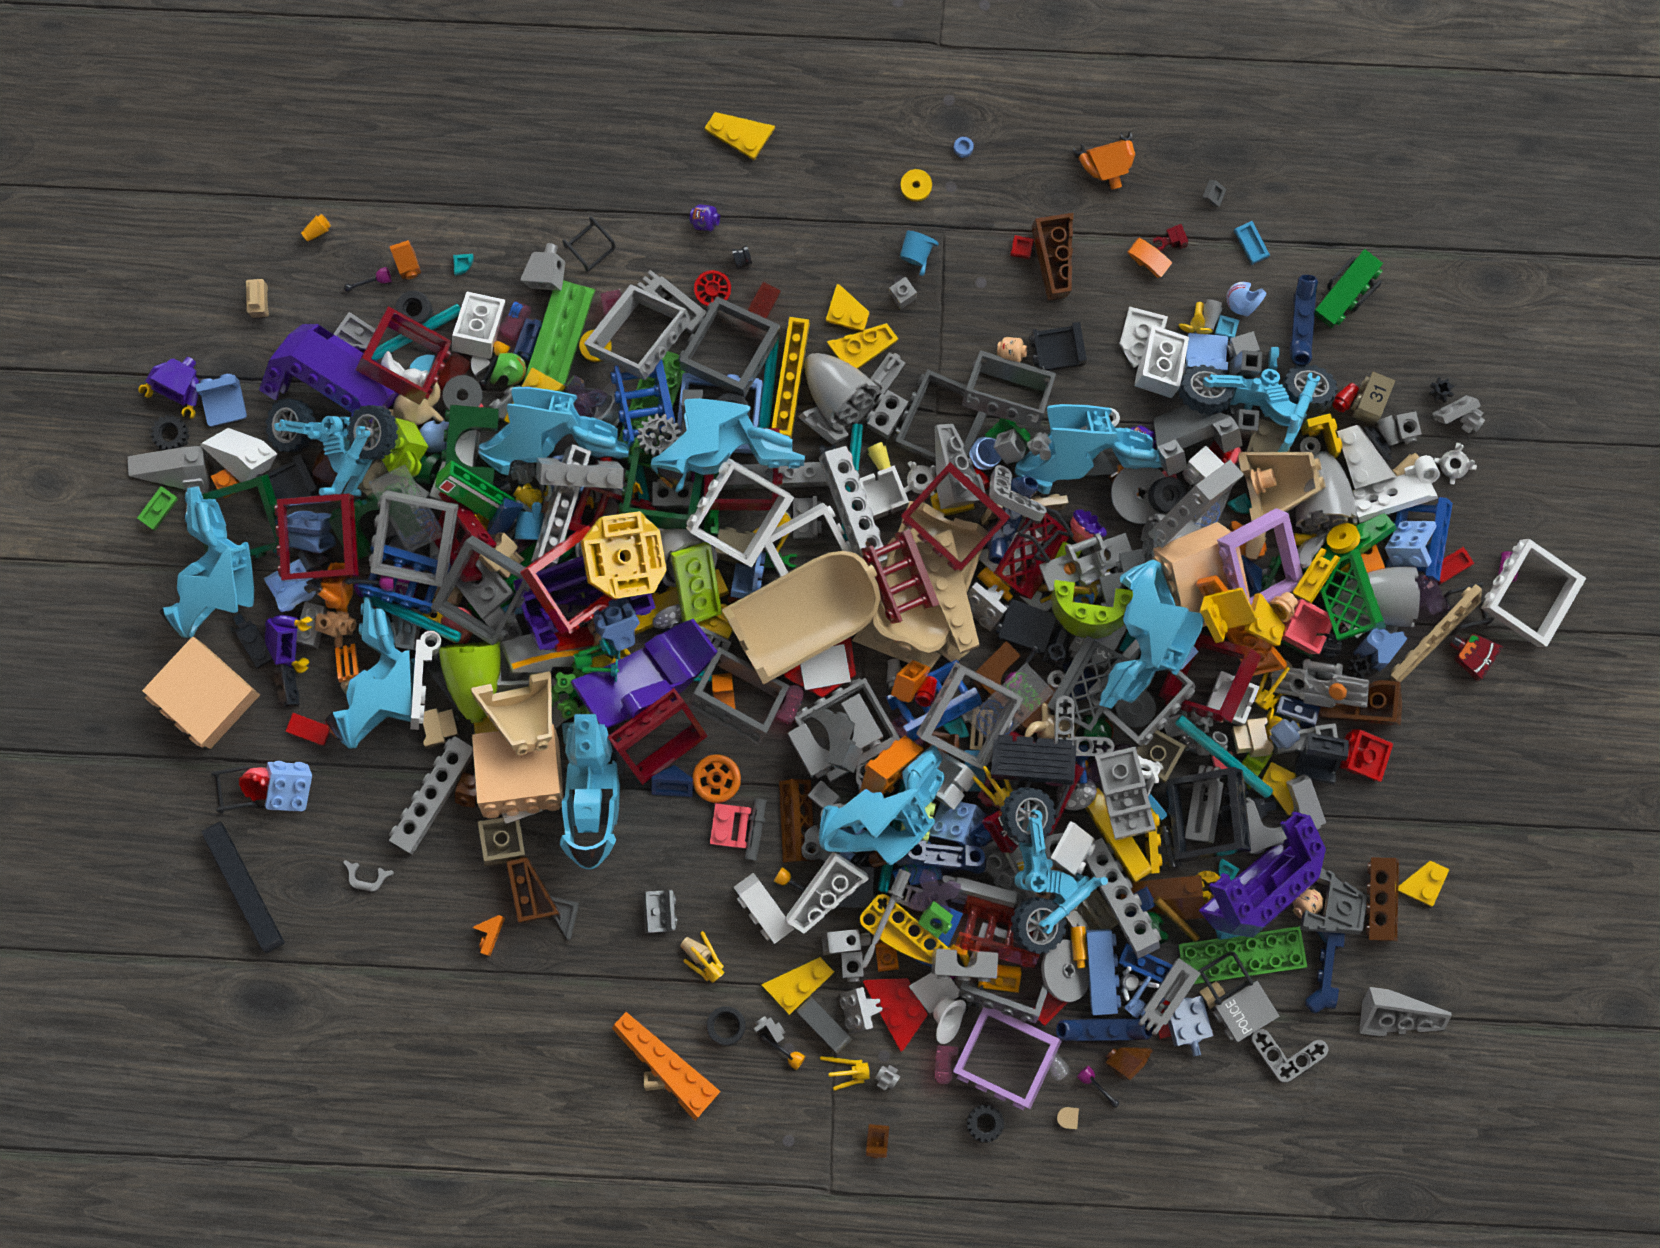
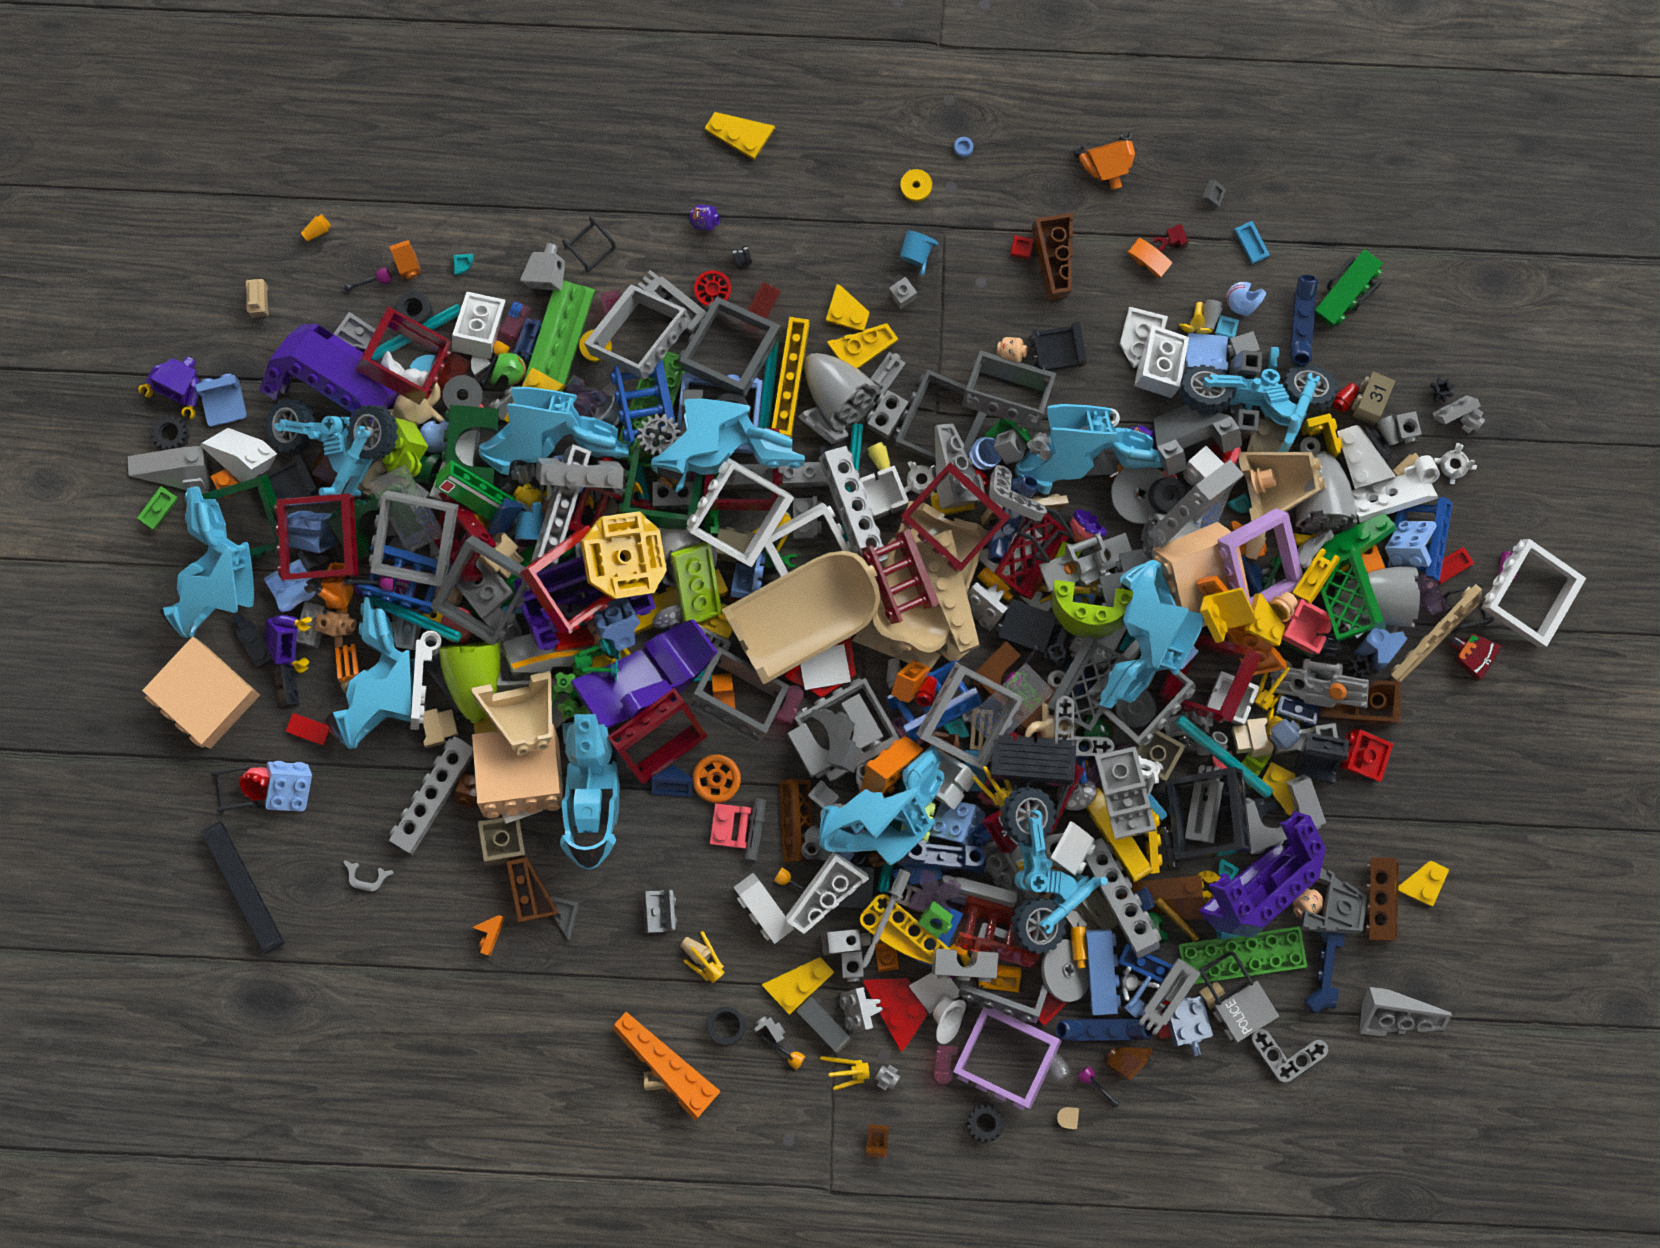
(1346, 531): yellow piece -> none

